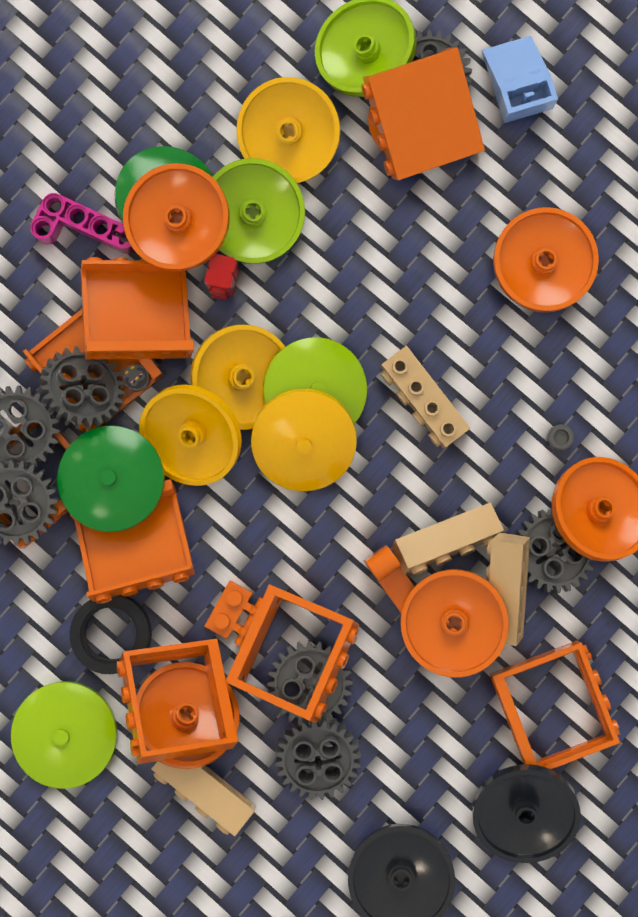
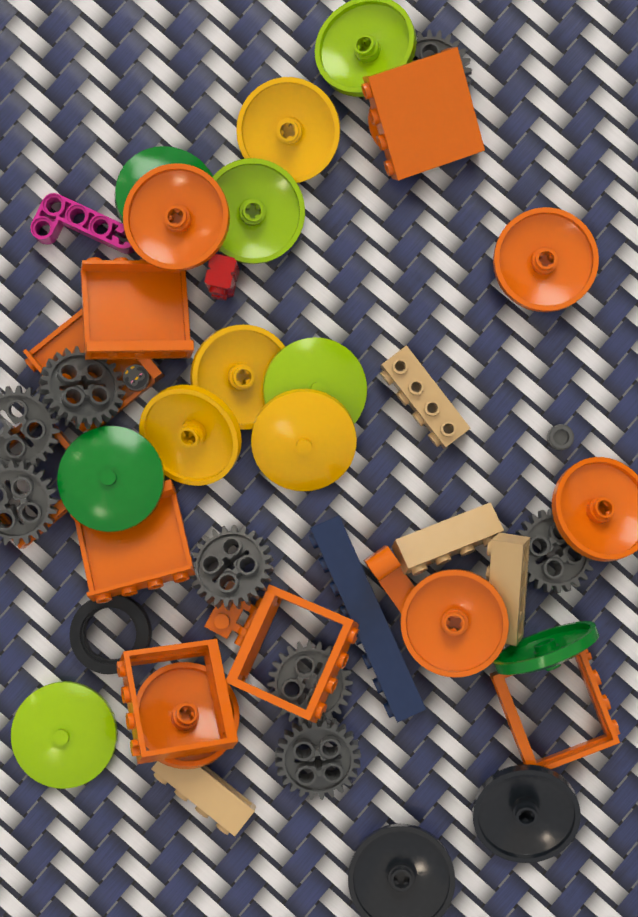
(246, 583): none -> dark grey gear
(362, 607): none -> dark blue brick
(519, 79): light blue slope -> none
(547, 648): none -> green dish

